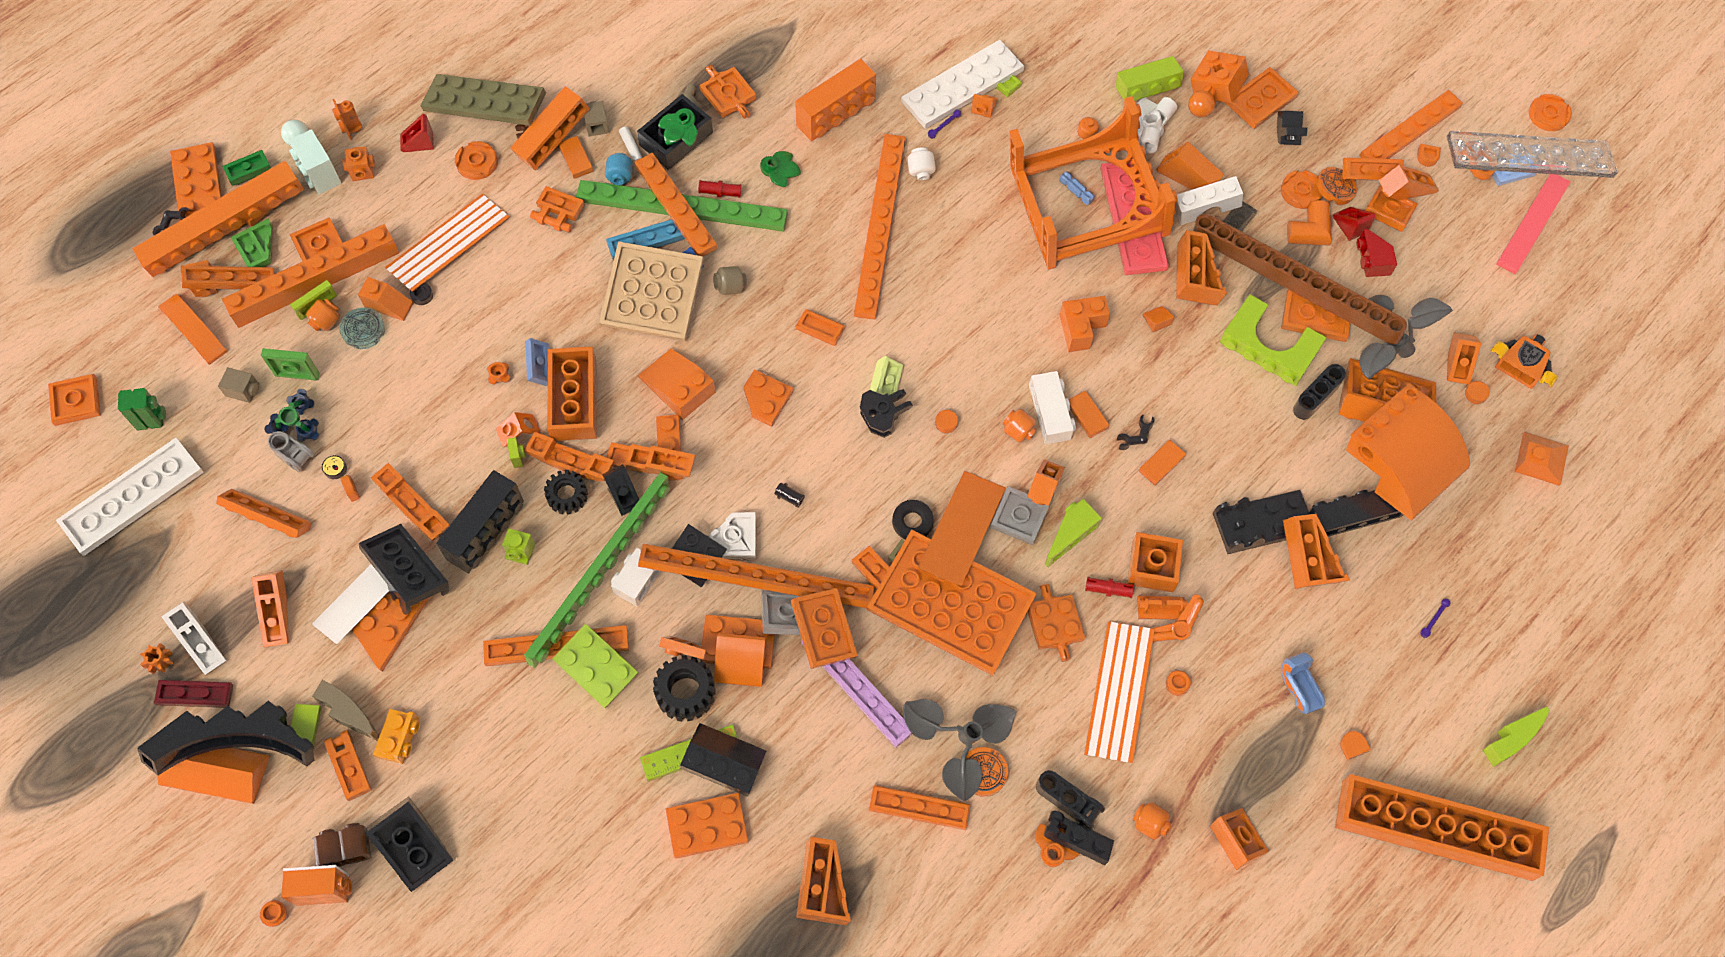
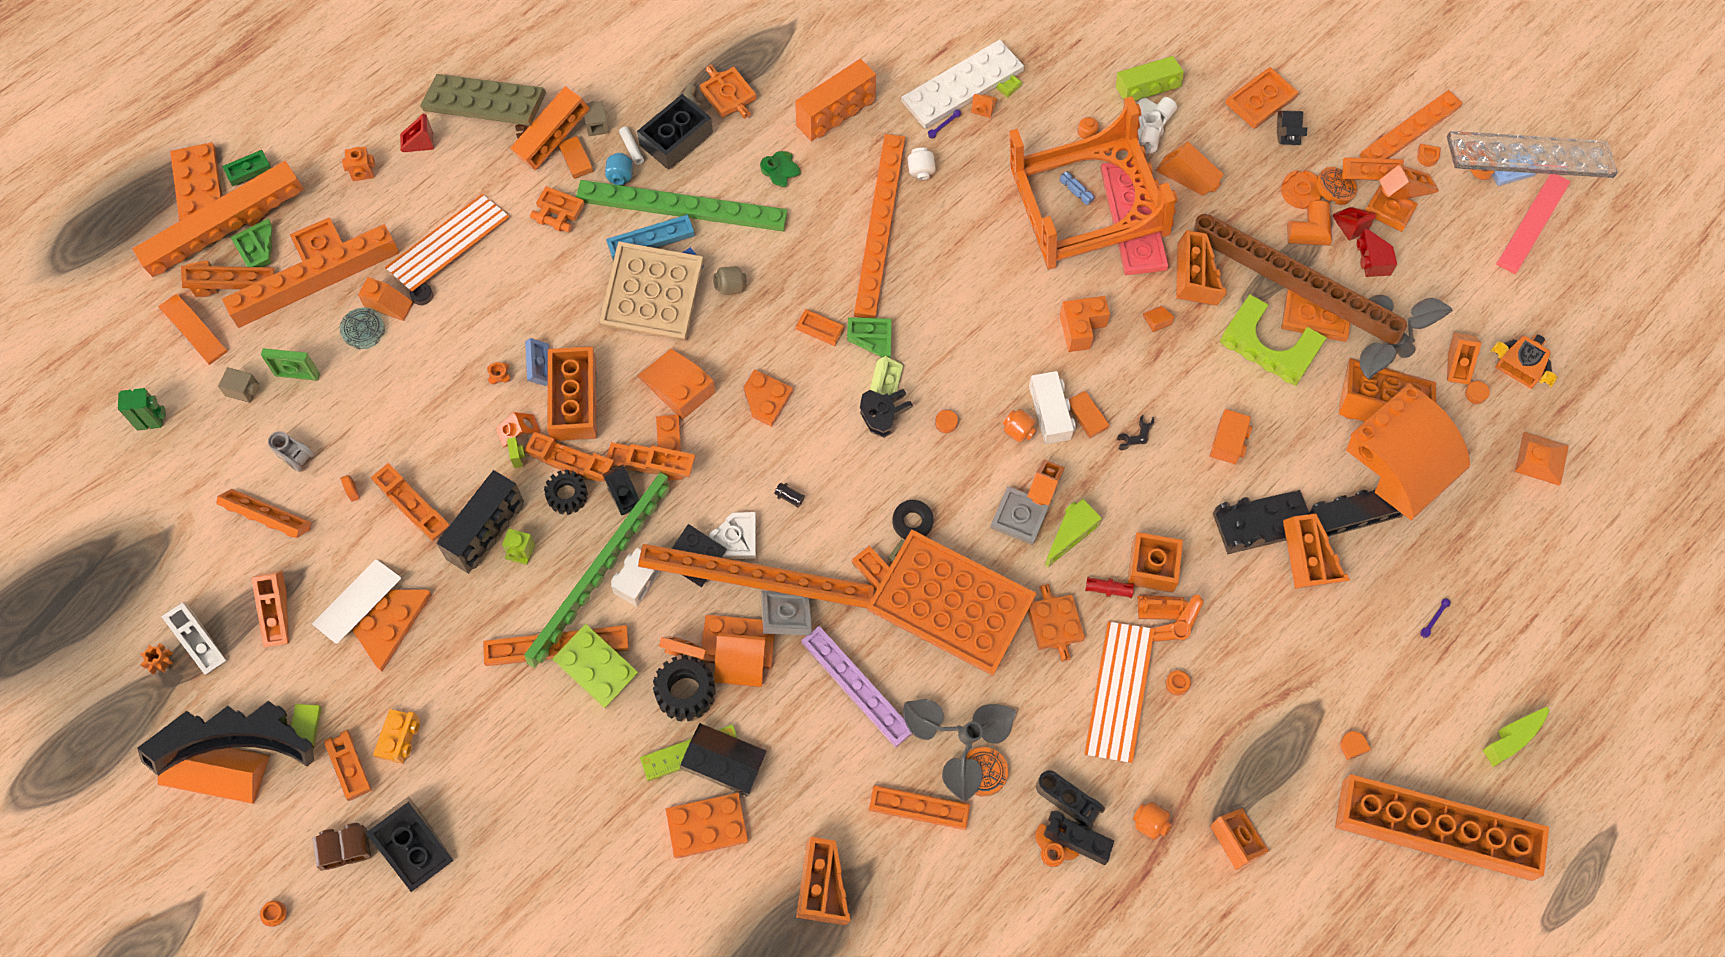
(74, 399): orange tile -> none
(129, 496): white plate -> none
(168, 216): black arm -> none
(193, 693): dark red tile -> none
(290, 416): dark blue plant -> none
(304, 303): lime tile -> none
(310, 156): light aqua brick -> none
(316, 885): orange piece -> none
(323, 315): orange head -> none
(334, 467): tile -> none
(344, 709): dark tan slope -> none
(348, 118): orange hinge -> none
(404, 567): black hinge -> none
(476, 160): orange tile -> none
(675, 205): orange plate -> none
(677, 129): green plate -> none
(719, 188): red pin -> none
(824, 628): orange plate -> none
(871, 334): none -> bright green wing
(962, 528): orange sticker -> none
(1162, 462): orange tile -> none
(1216, 79): orange brick -> none
(1222, 194): white arch -> none
(1230, 437): none -> orange brick
(1241, 216): clear smoke plate -> none
(1301, 683): medium blue animal -> none
(1322, 383): black beam -> none
(1550, 112): orange tile -> none

